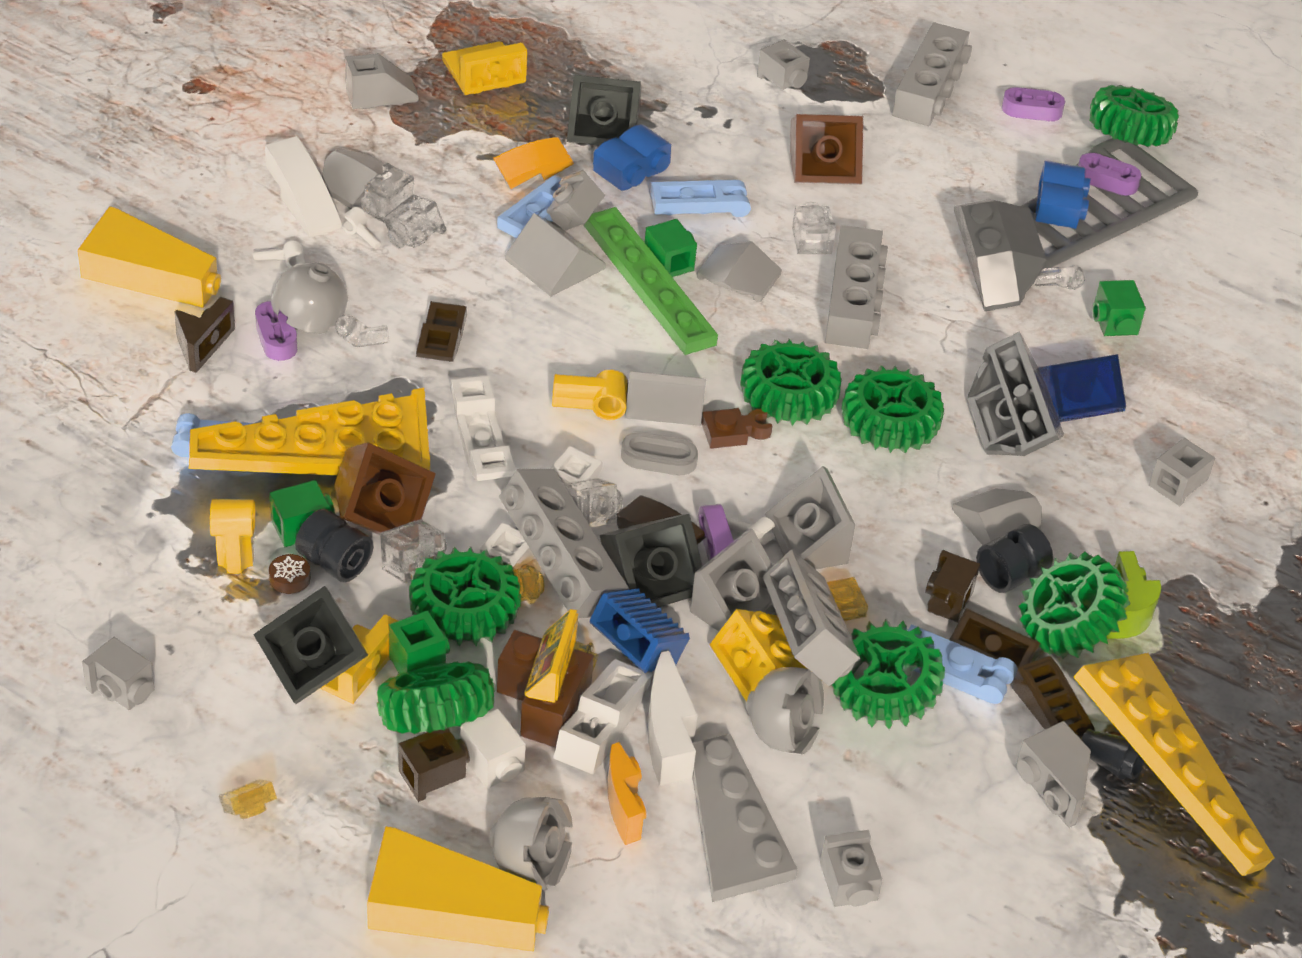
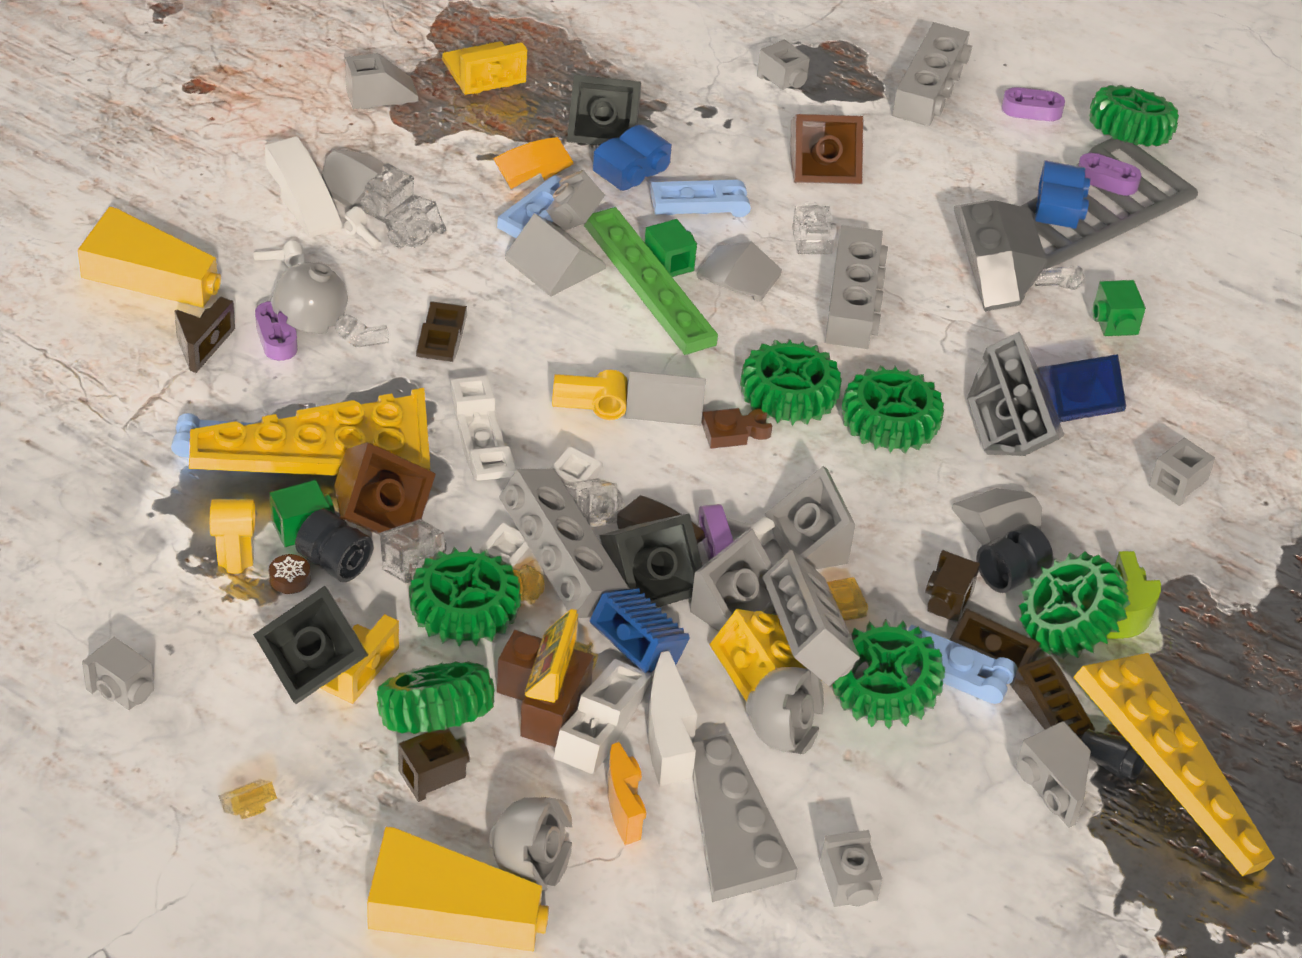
(417, 643): green brick -> none
(494, 748): white brick -> none
(659, 453): light grey tile -> none

